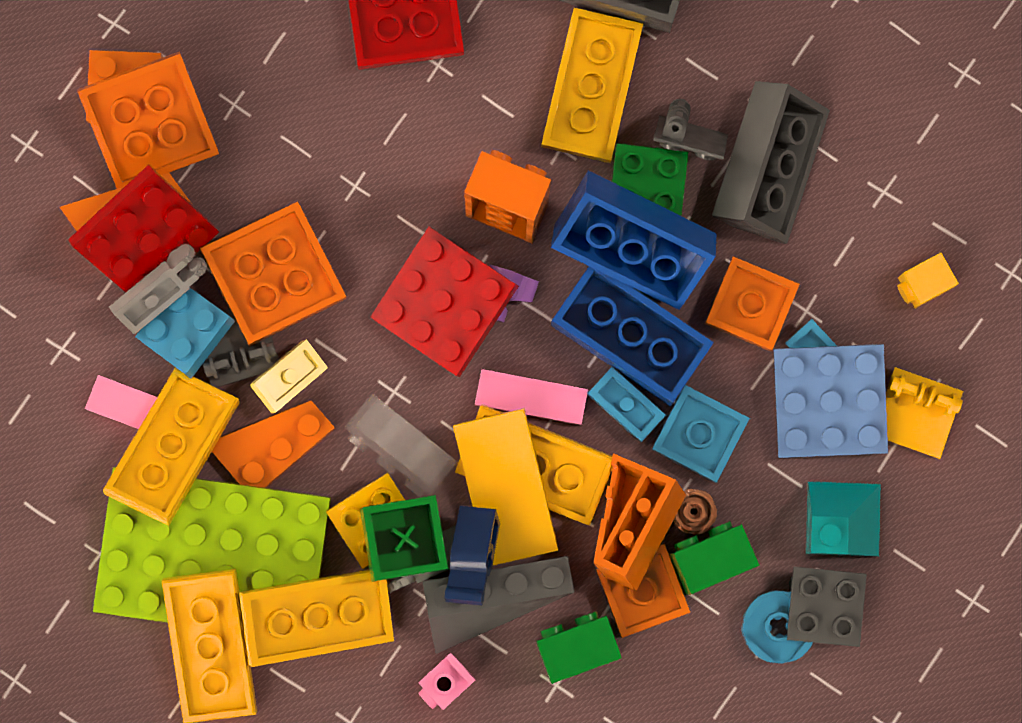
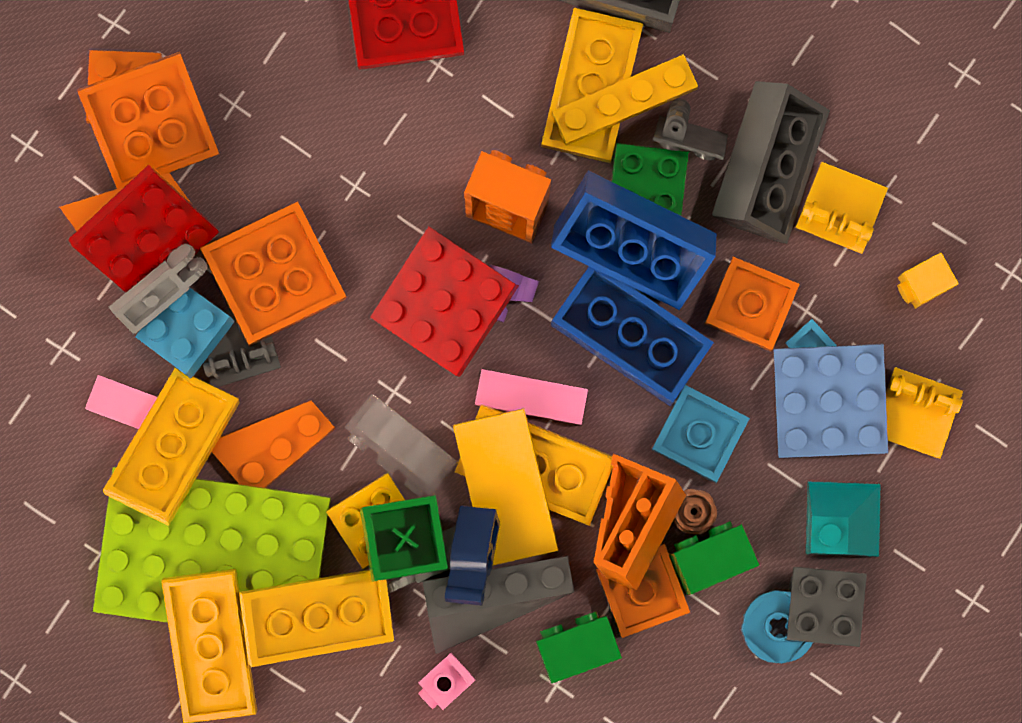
(288, 376): light yellow hinge -> none
(624, 100): none -> yellow plate
(626, 404): dark azure plate -> none
(841, 207): none -> yellow hinge

